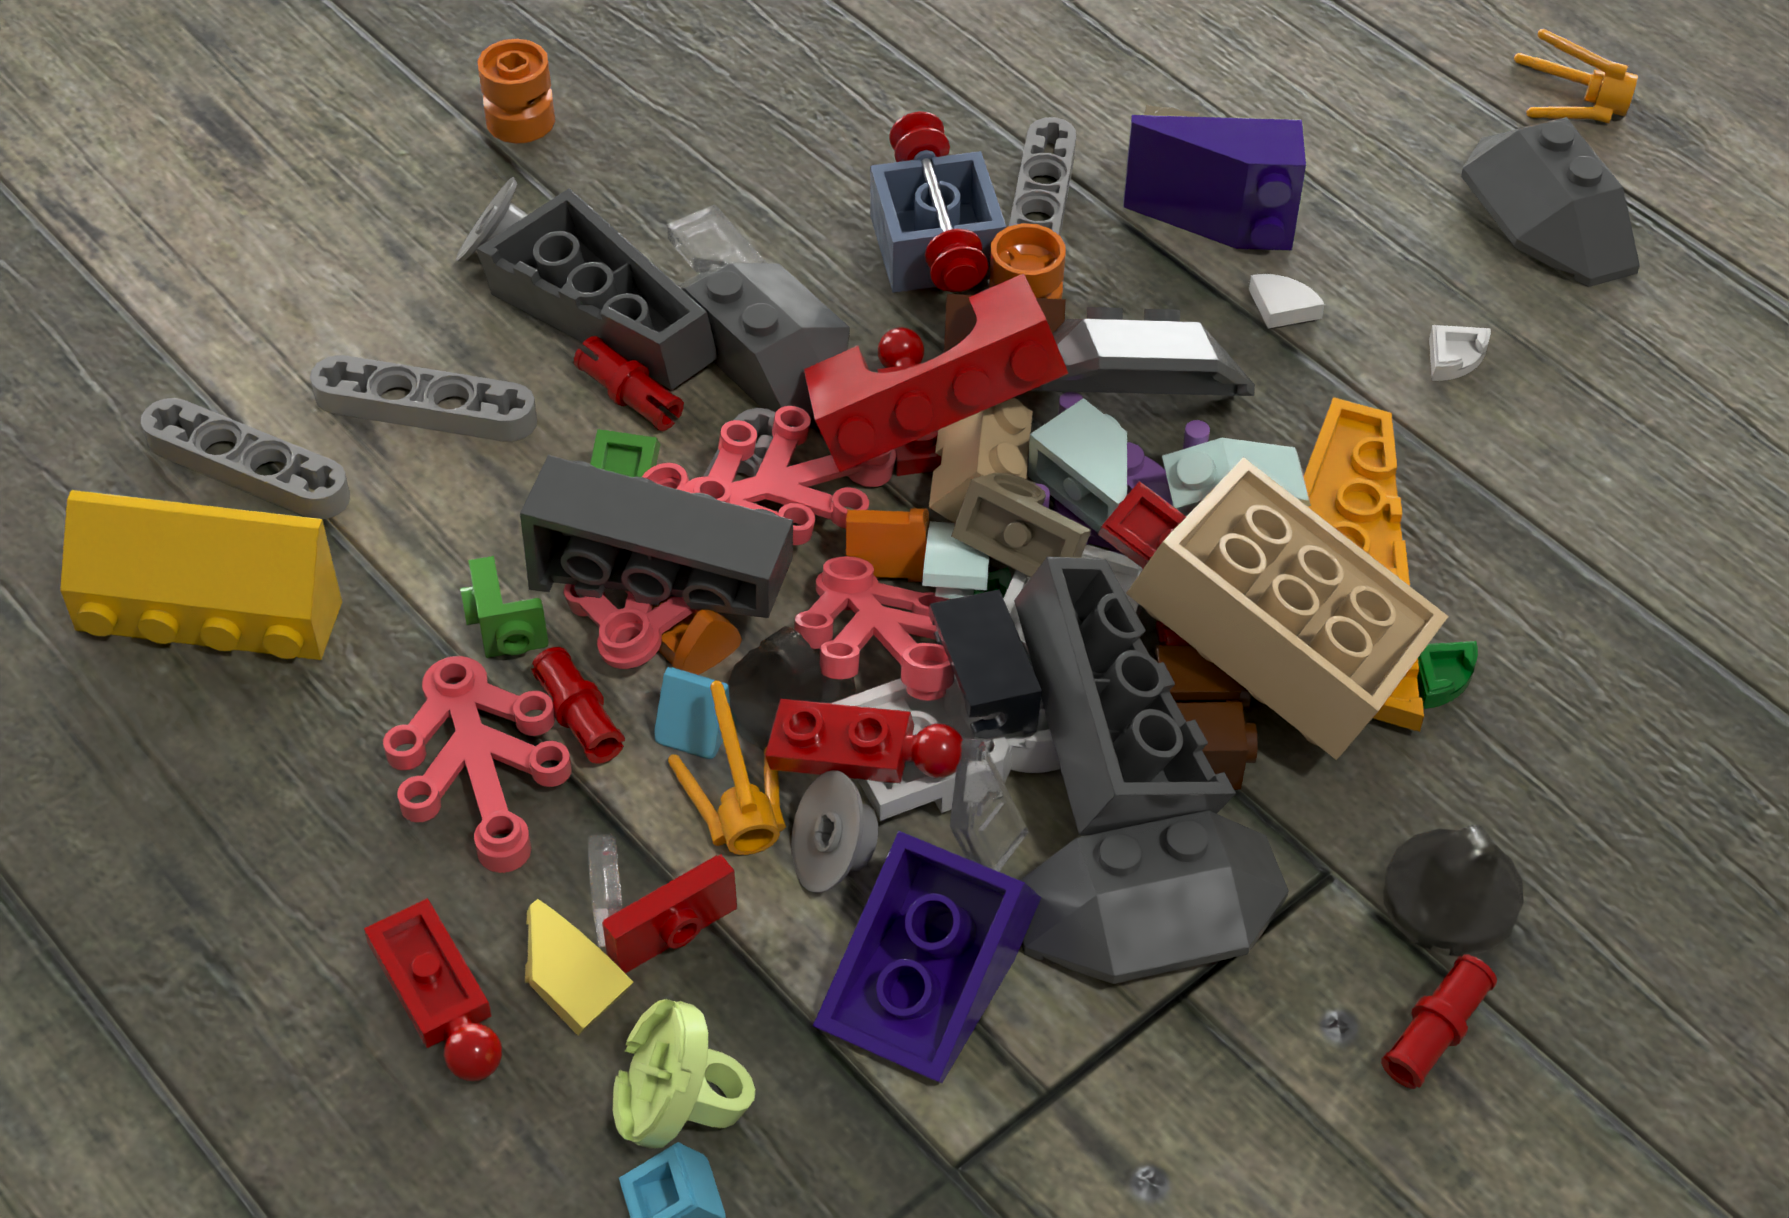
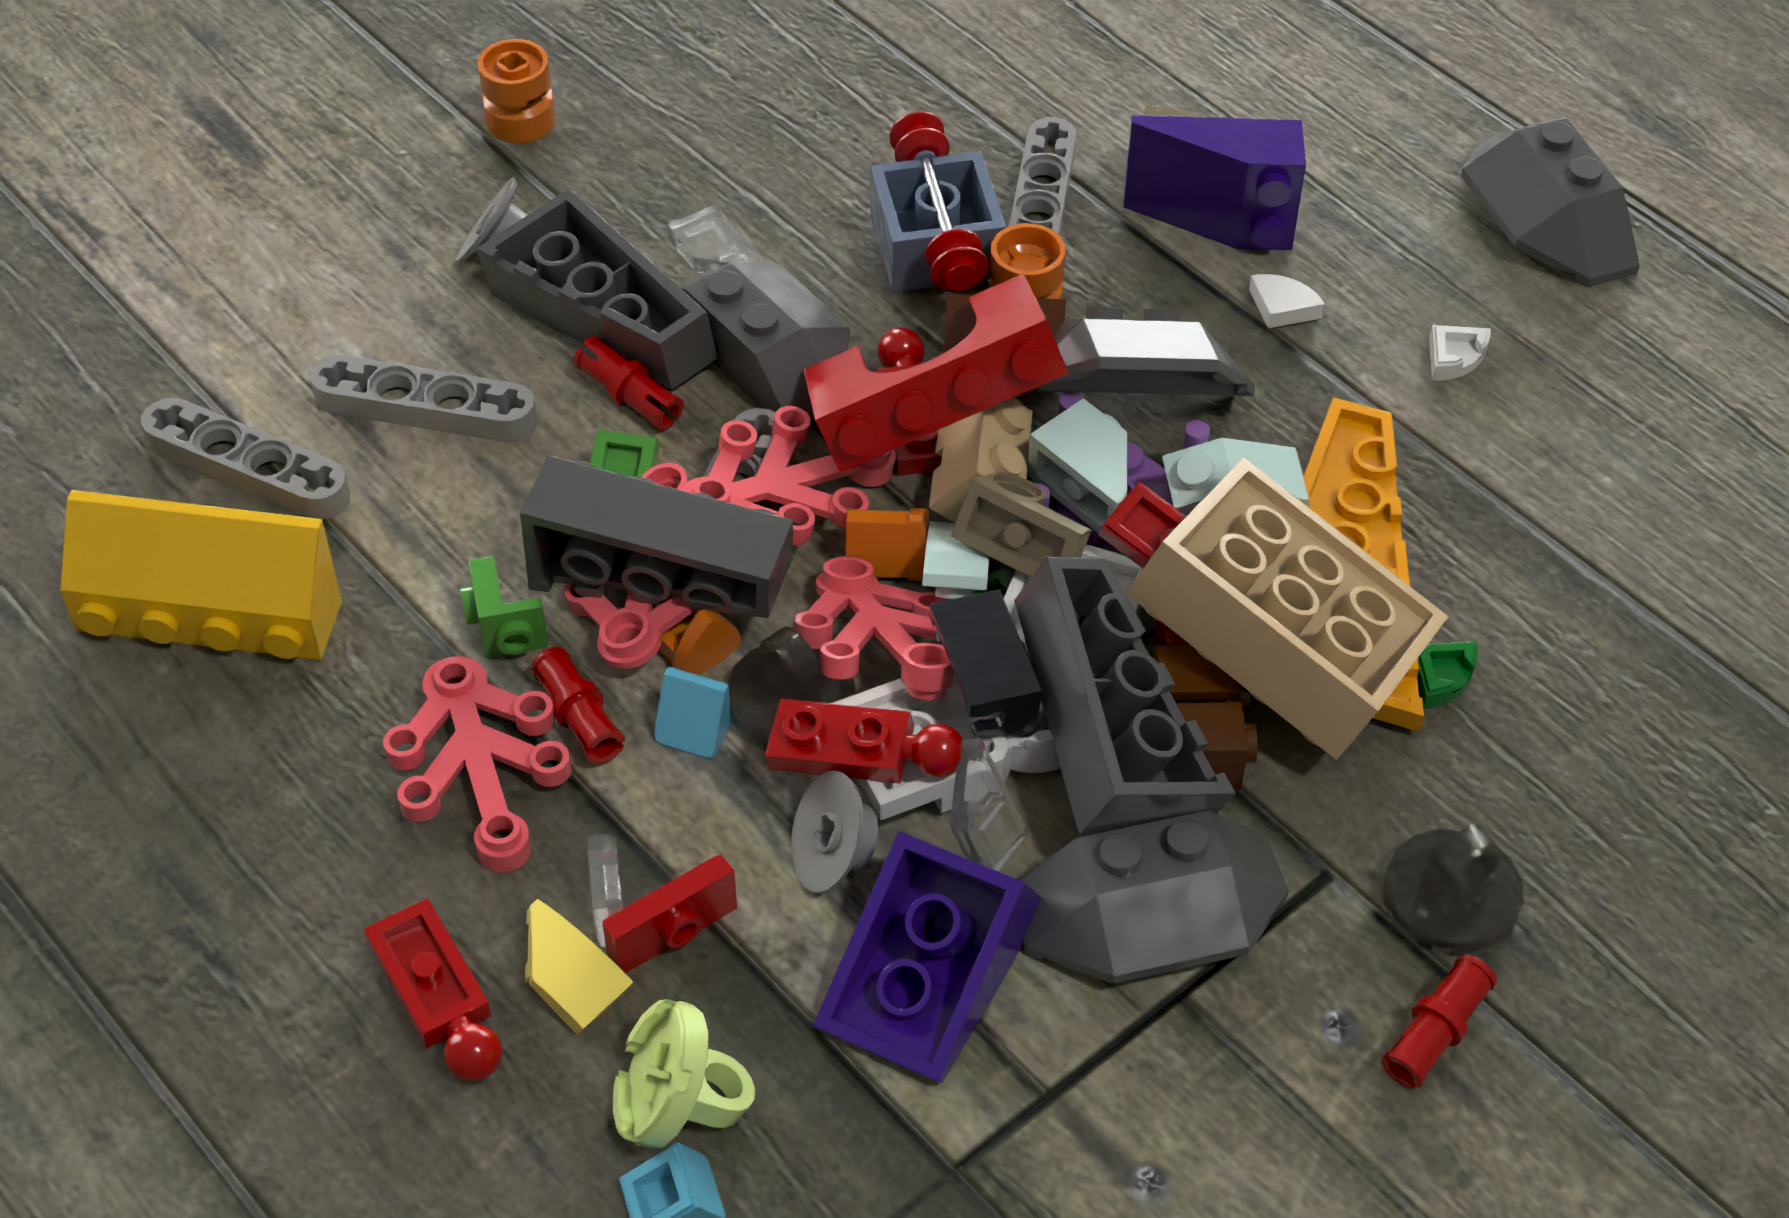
(747, 817): light orange plant -> none
(1608, 89): light orange plant -> none

